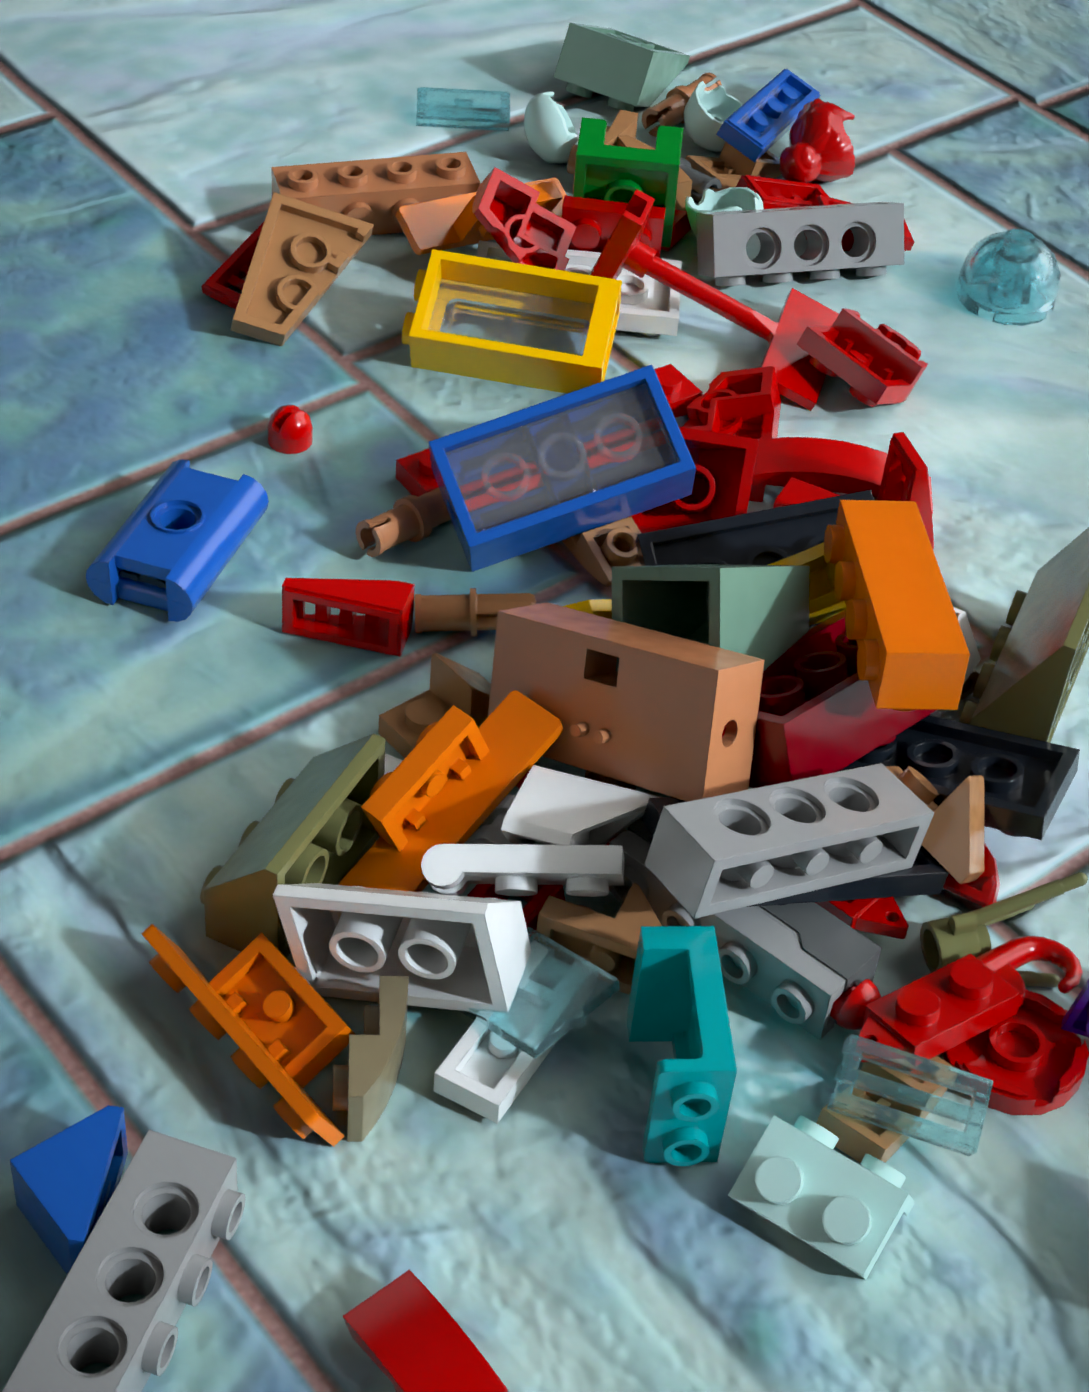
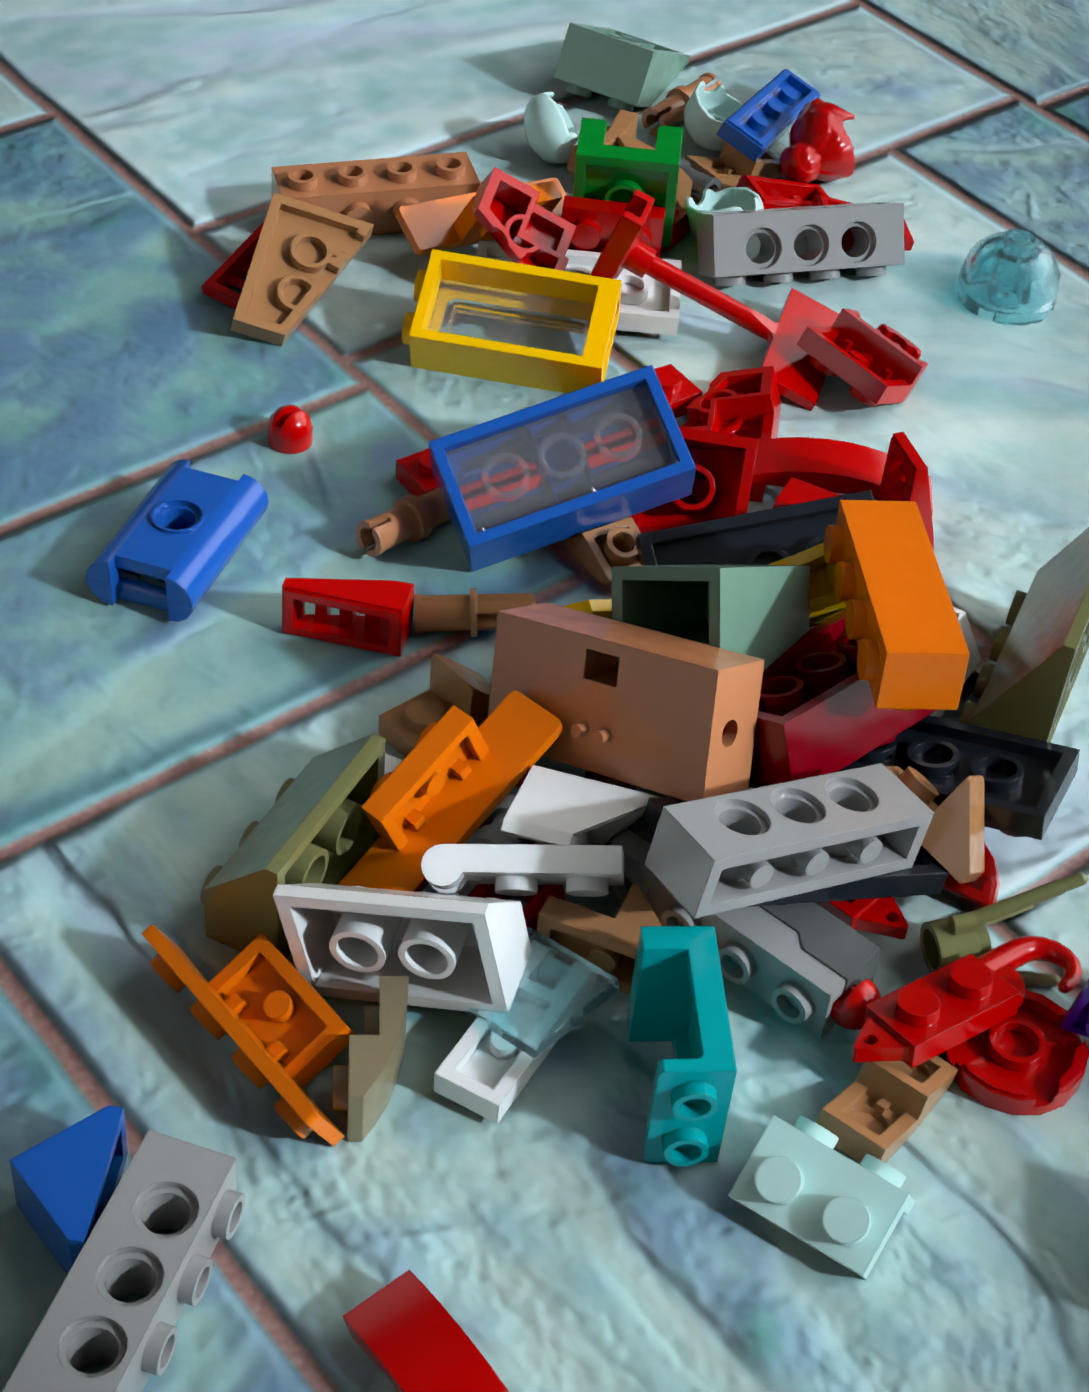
(463, 108): clear light blue tile -> none
(849, 1077): clear light blue tile -> none

